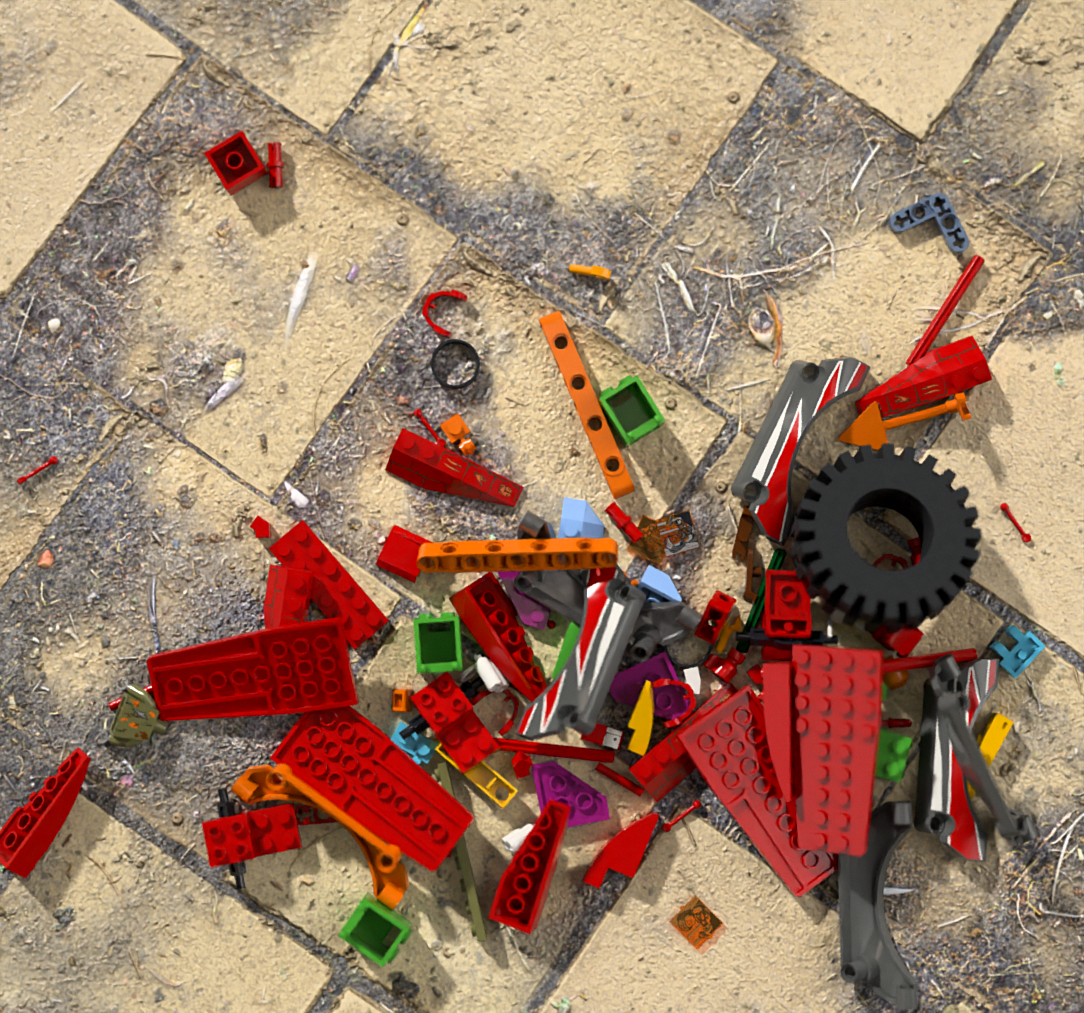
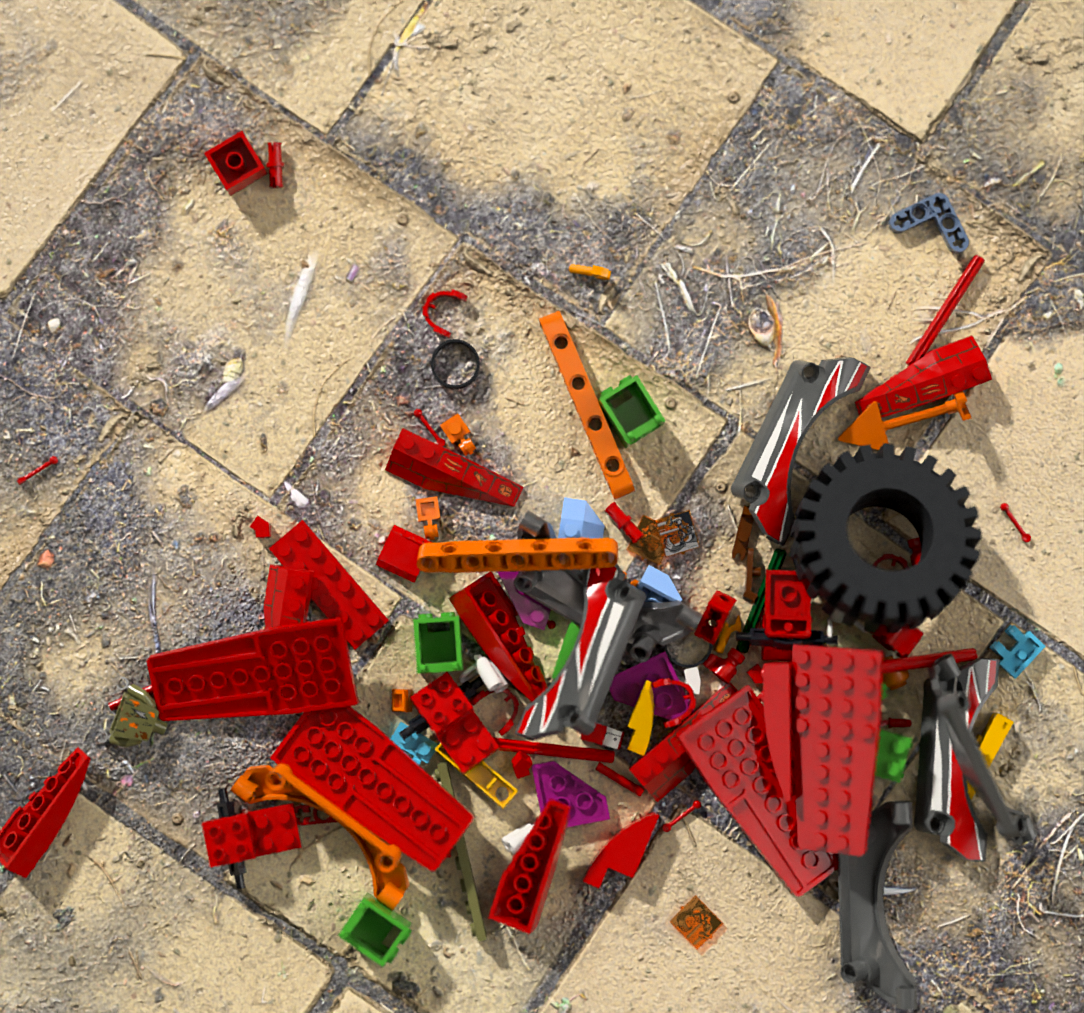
(427, 511): none -> orange plate

